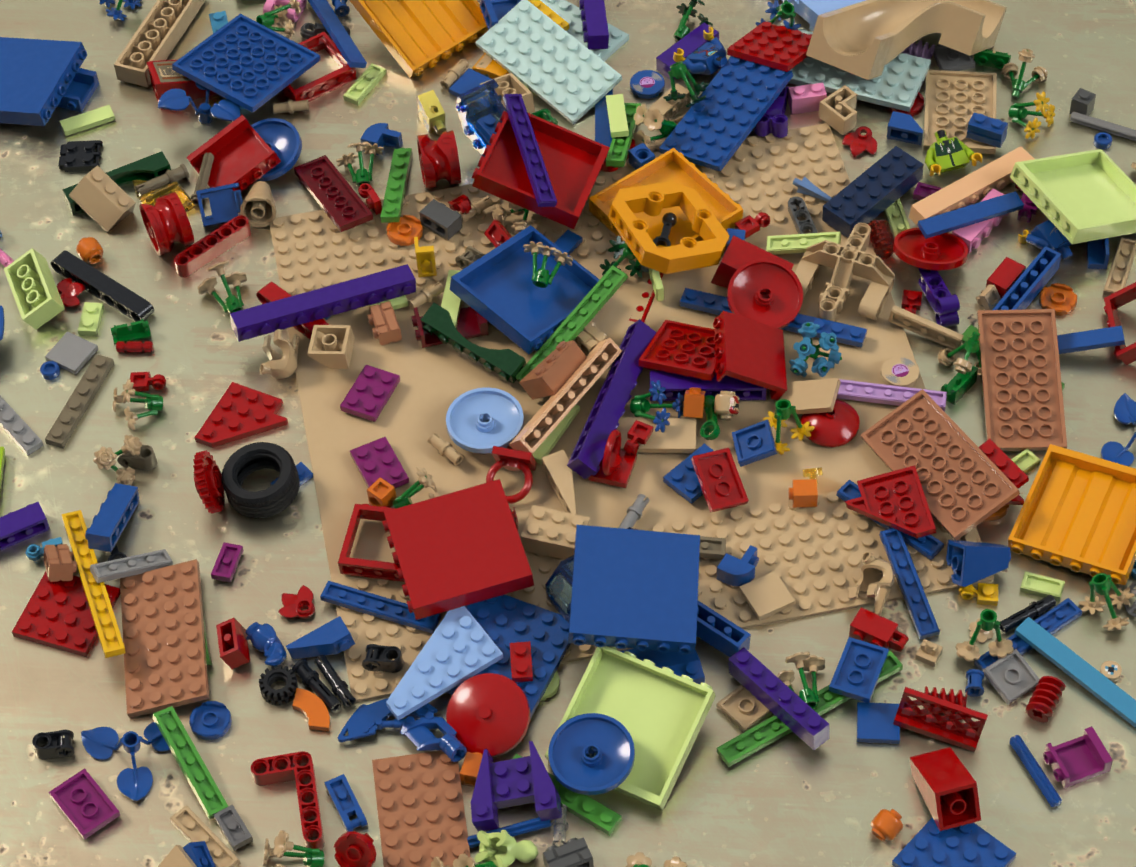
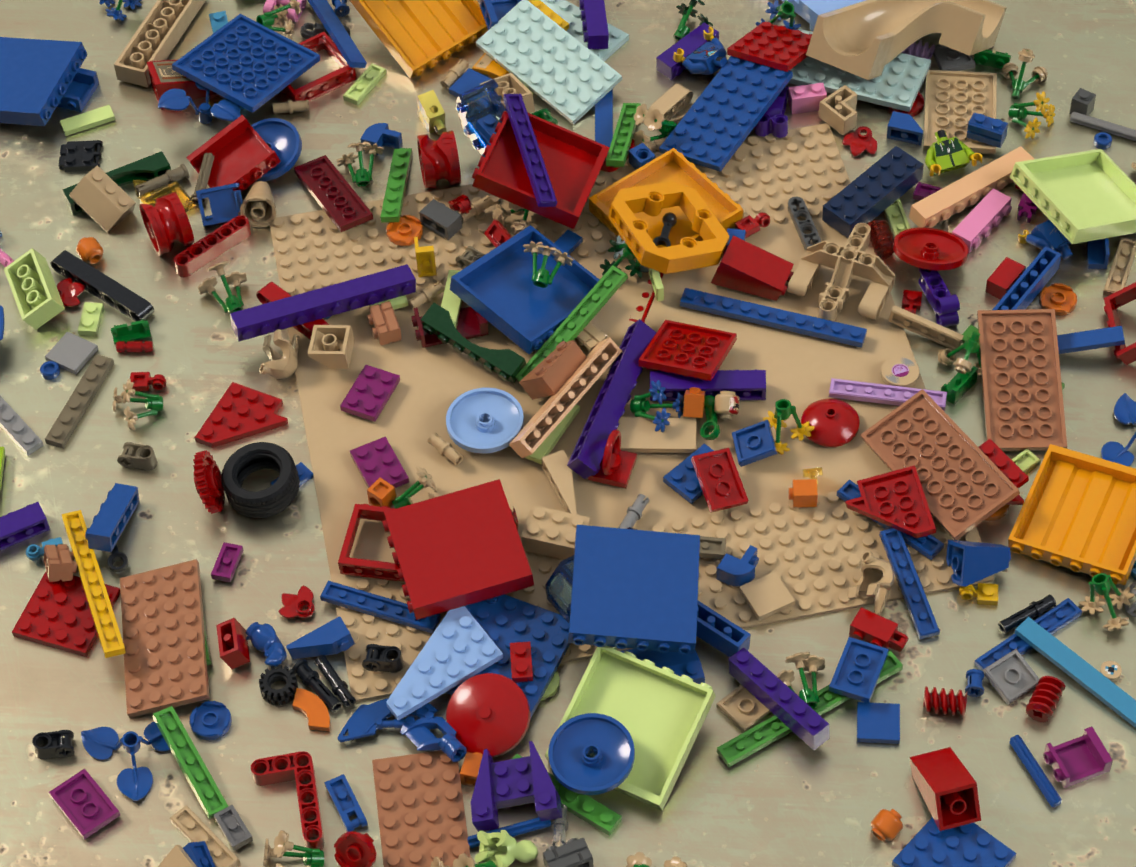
(105, 459): tan plant -> none
(130, 565): light grey tile -> none
(373, 201): red plate -> none
(515, 461): red tile -> none
(617, 116): yellowish green tile -> none
(638, 434): red plate -> none
(647, 84): blue tile -> none
(680, 71): plant -> none
(750, 352): red panel -> none
(765, 293): red dish -> none
(799, 242): yellowish green tile -> none
(807, 349): dark azure plant -> none
(808, 188): medium blue piece -> none
(813, 395): tan tile -> none
(929, 653): tan tile -> none
(942, 728): red fence -> none
(970, 214): blue tile -> none
(983, 631): tan plant -> none
(989, 297): tan tile -> none
(1042, 585): yellowish green tile -> none

